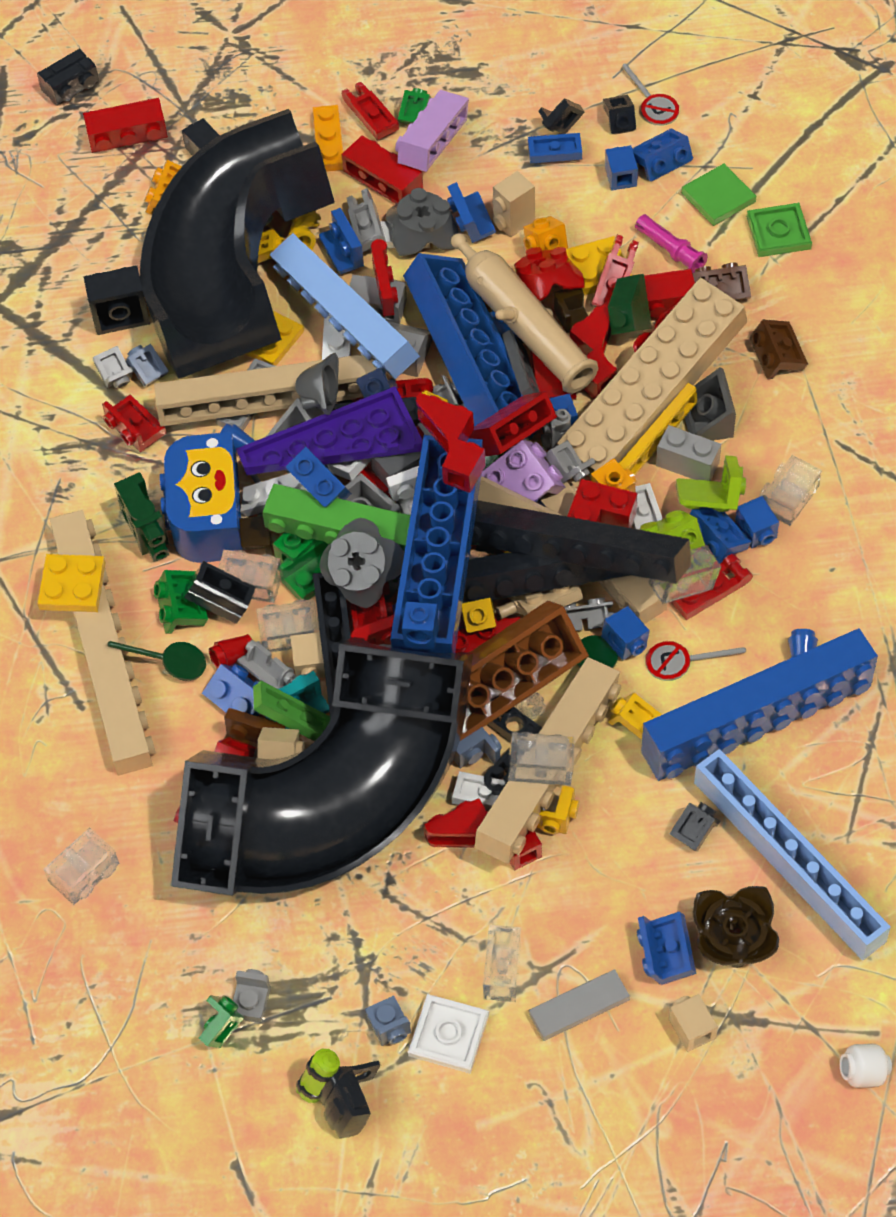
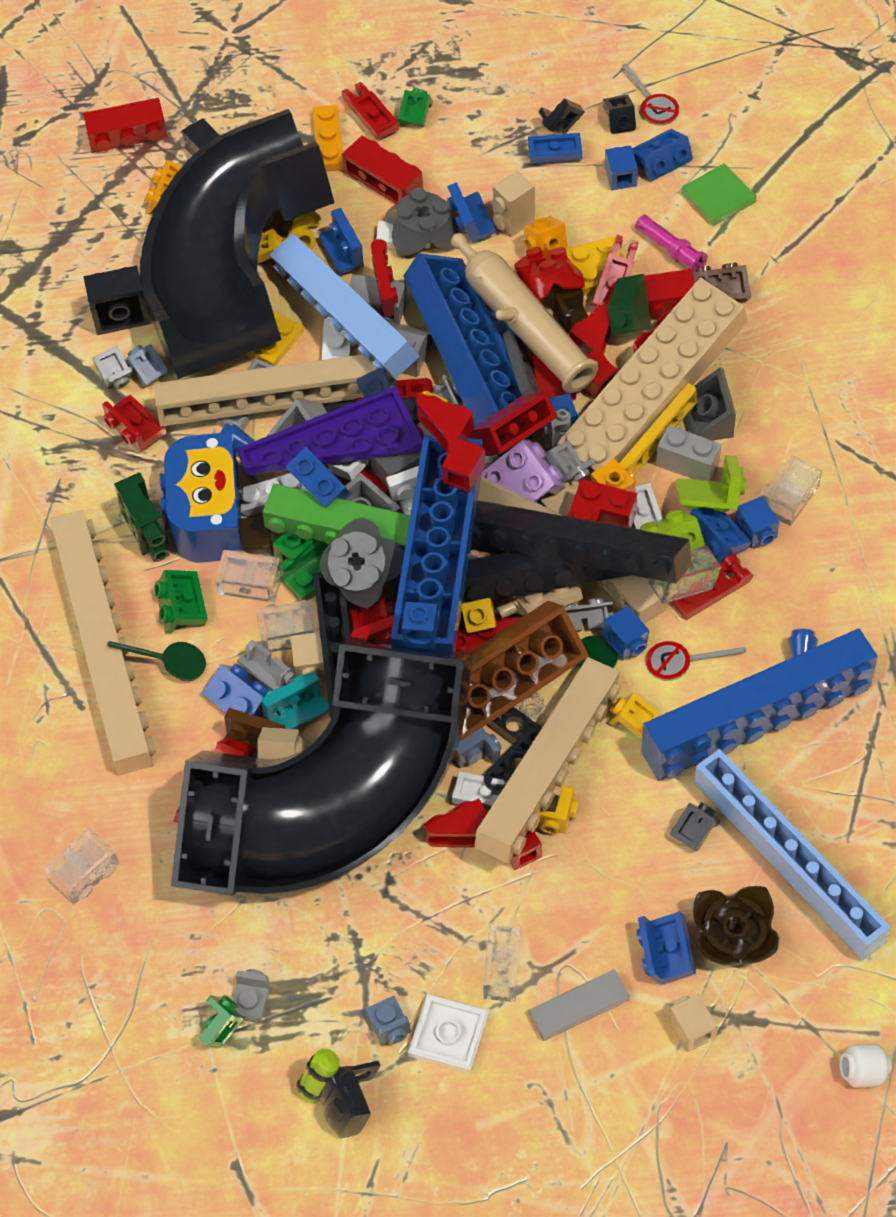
(68, 77): black brick -> none
(71, 583): yellow plate -> none
(219, 592): black brick -> none
(229, 650): red cone -> none
(289, 711): bright green plate -> none
(319, 385): dark grey hat -> none
(365, 220): light grey hinge -> none
(432, 130): lavender brick -> none
(541, 758): clear brick -> none
(777, 347): reddish brown bracket -> none
(779, 229): bright green tile -> none

